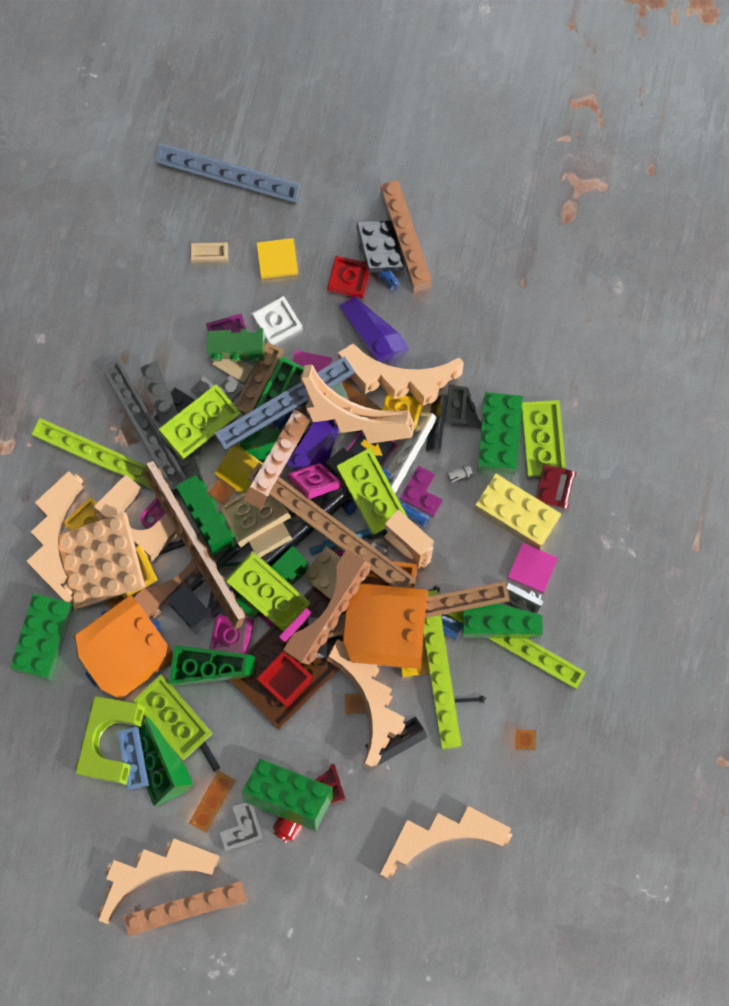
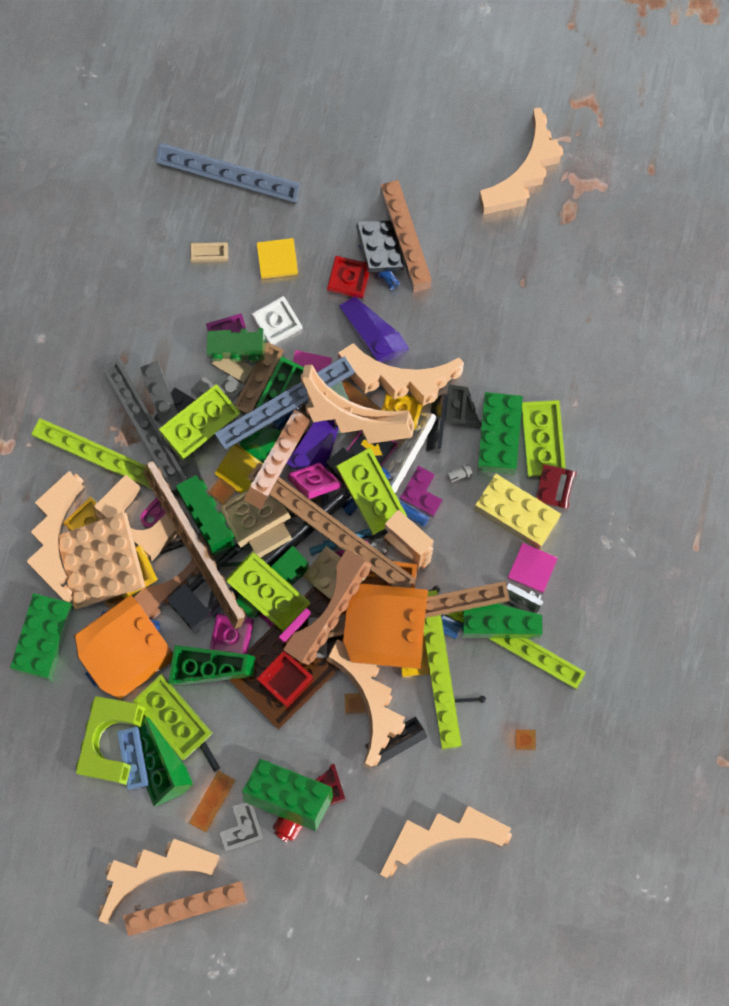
(514, 190): none -> light nougat arch

